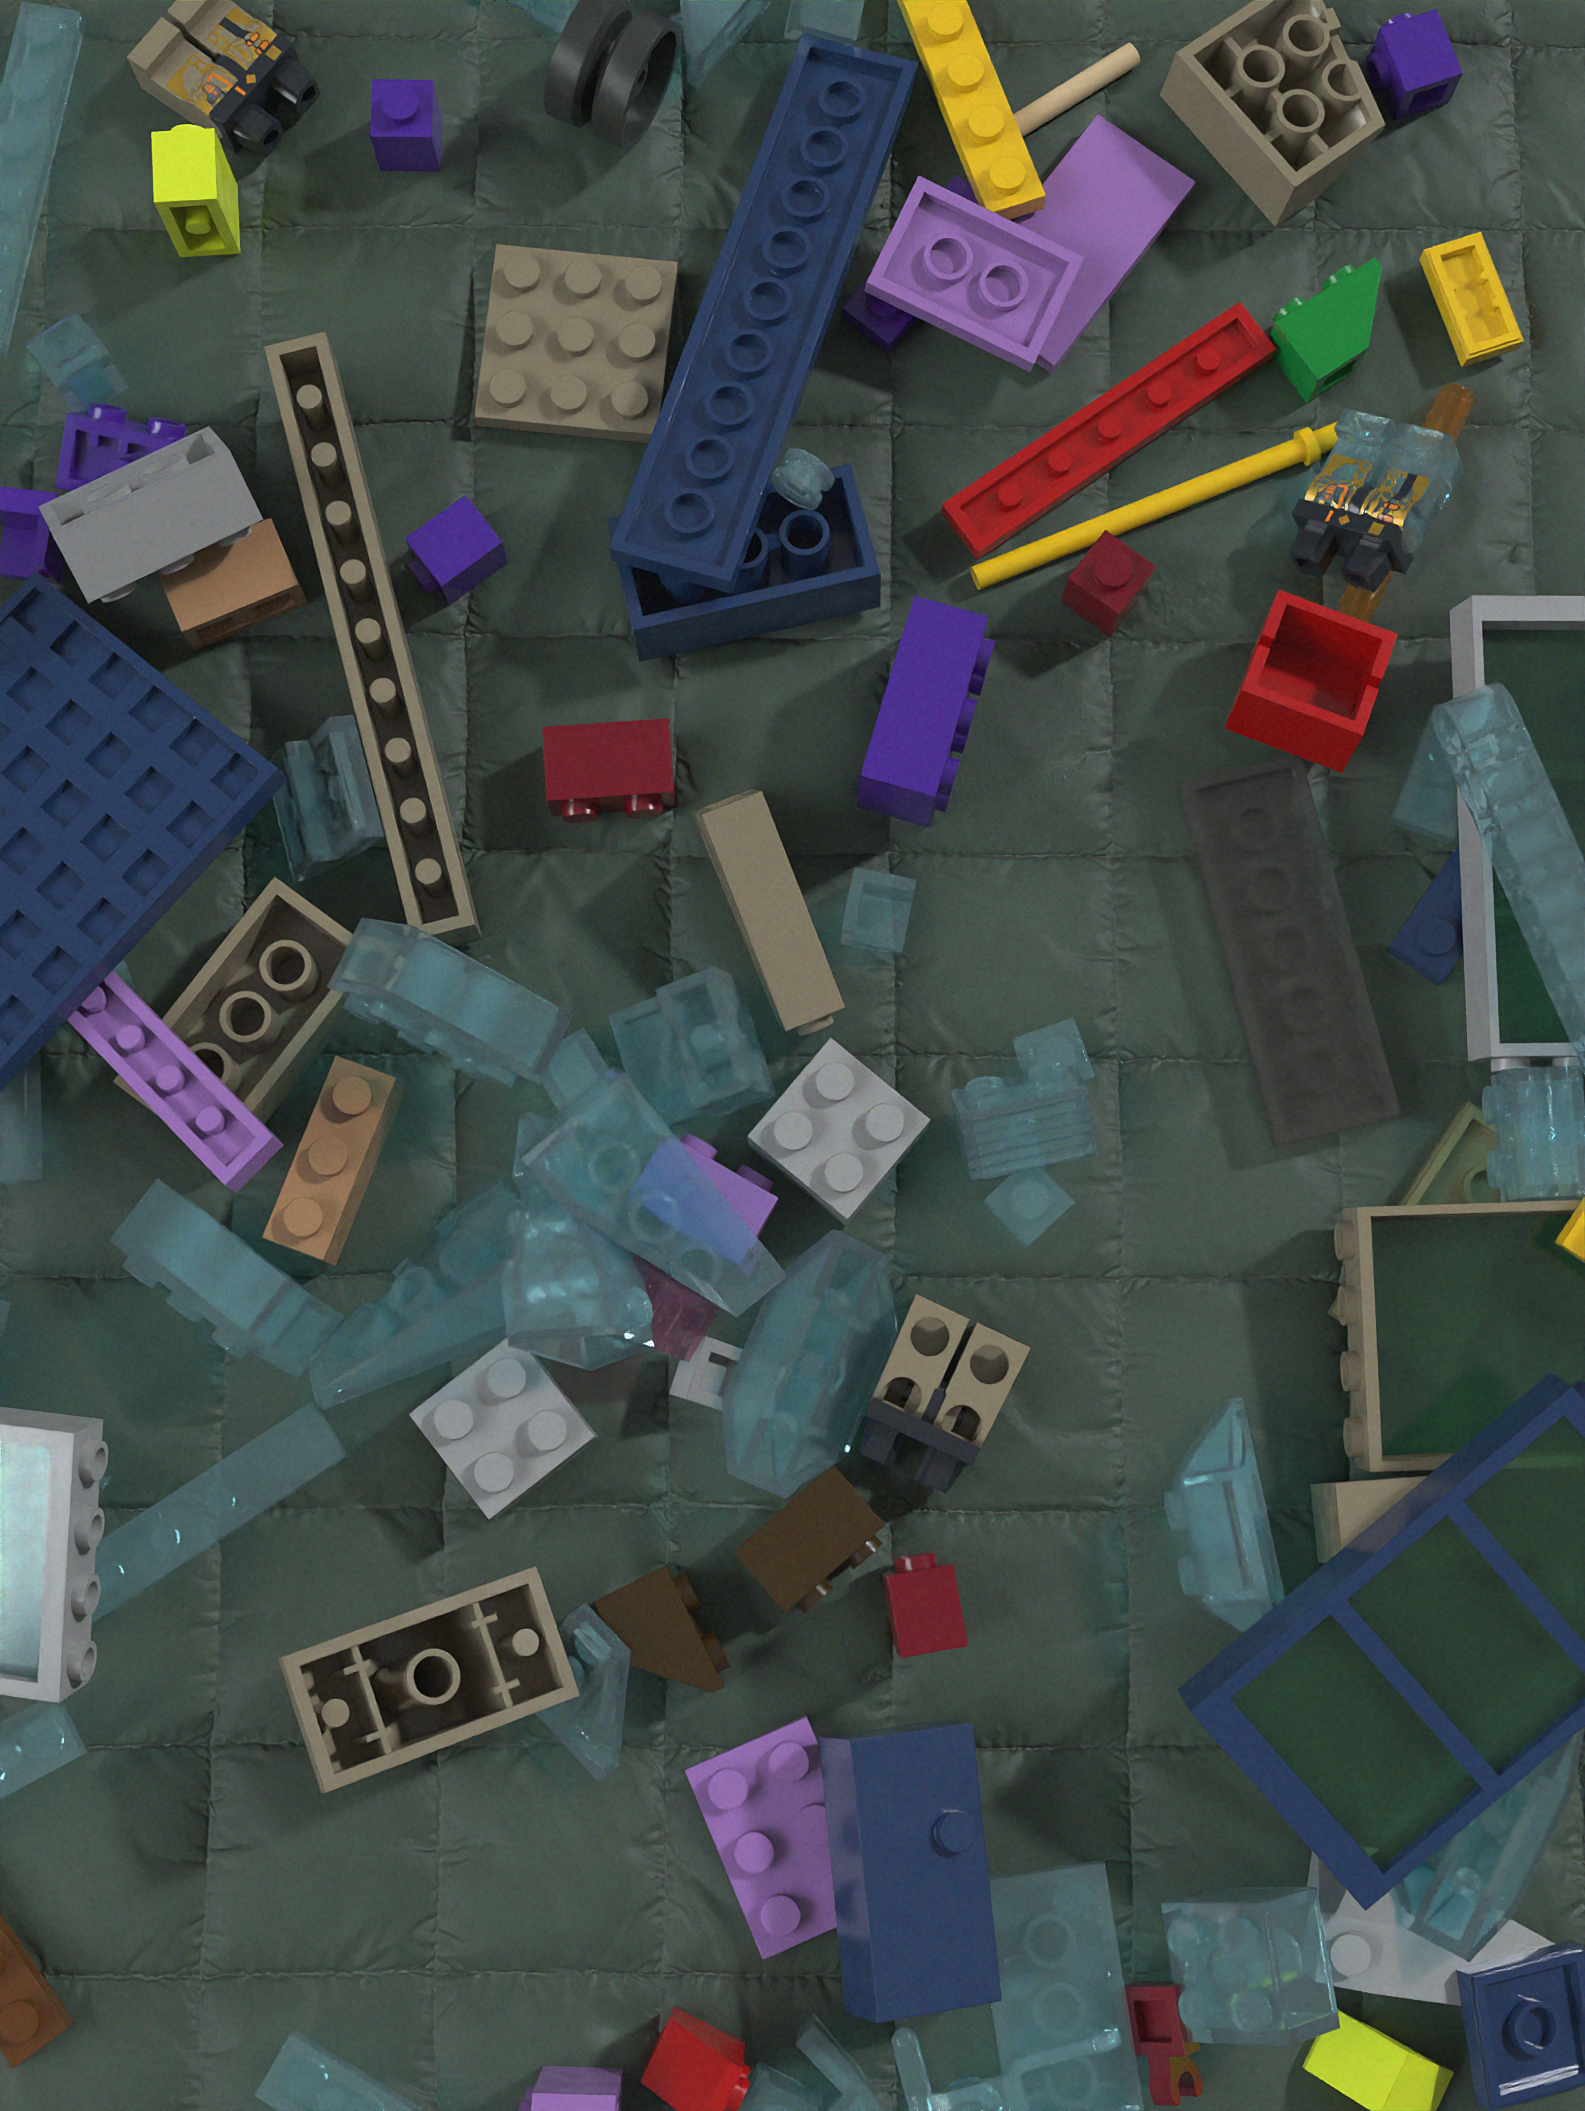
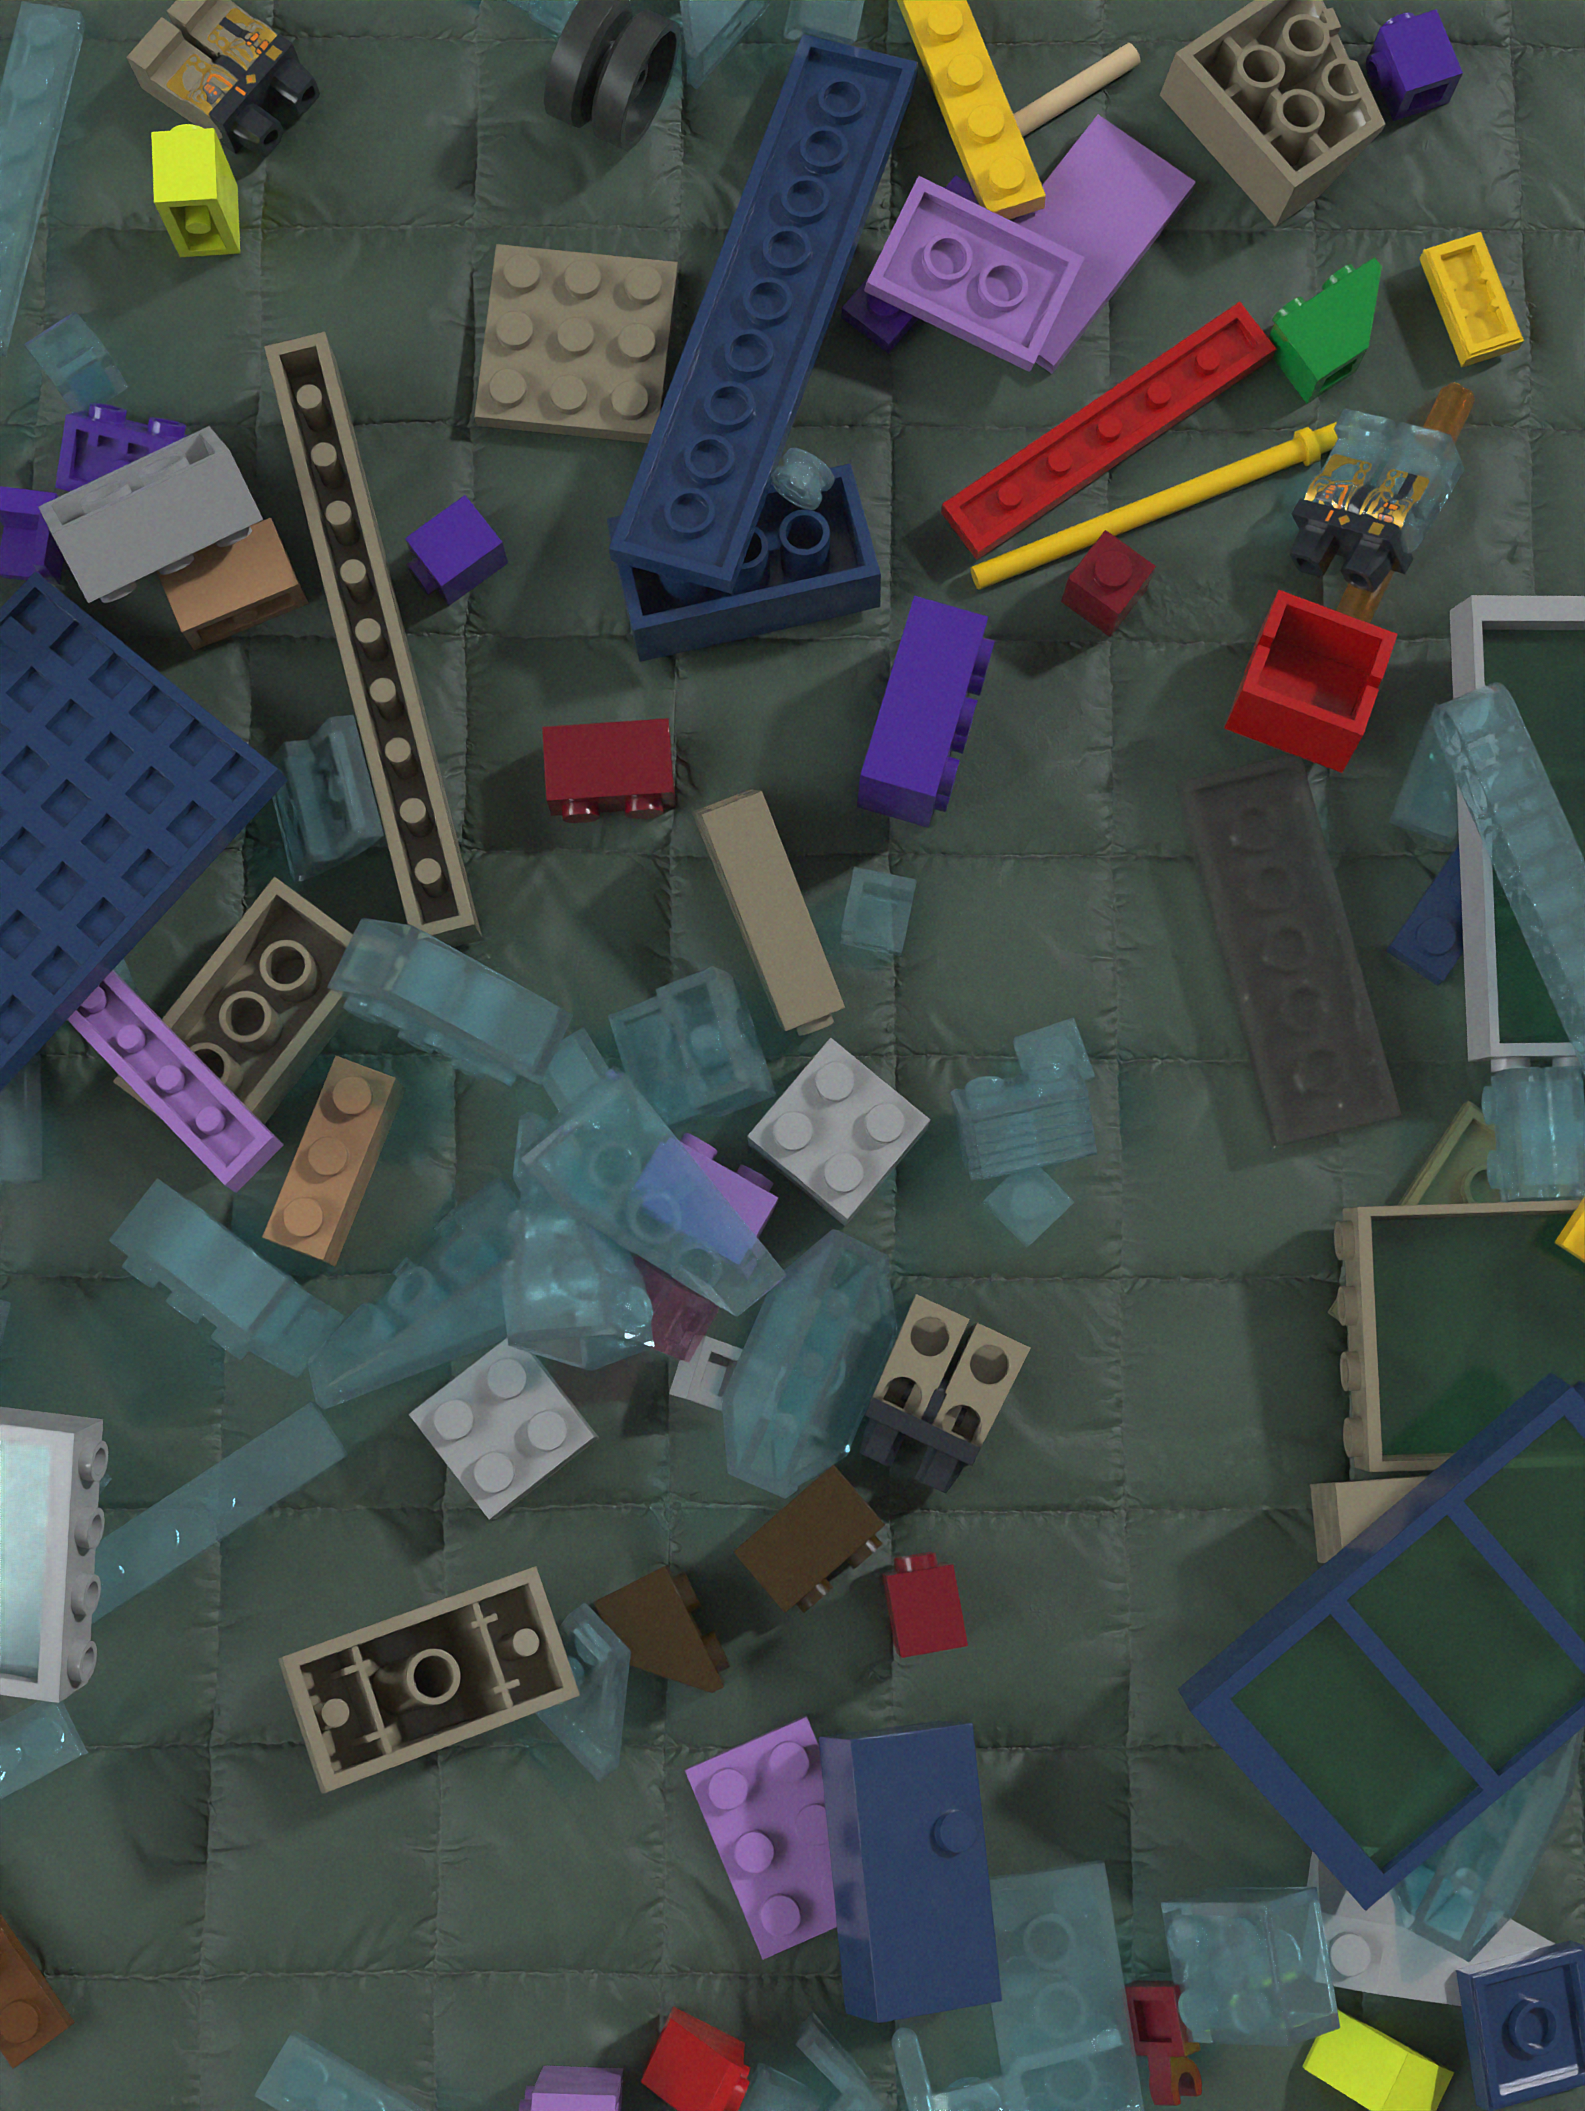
(406, 125): dark purple brick -> none
(1224, 1523): clear light blue wedge -> none

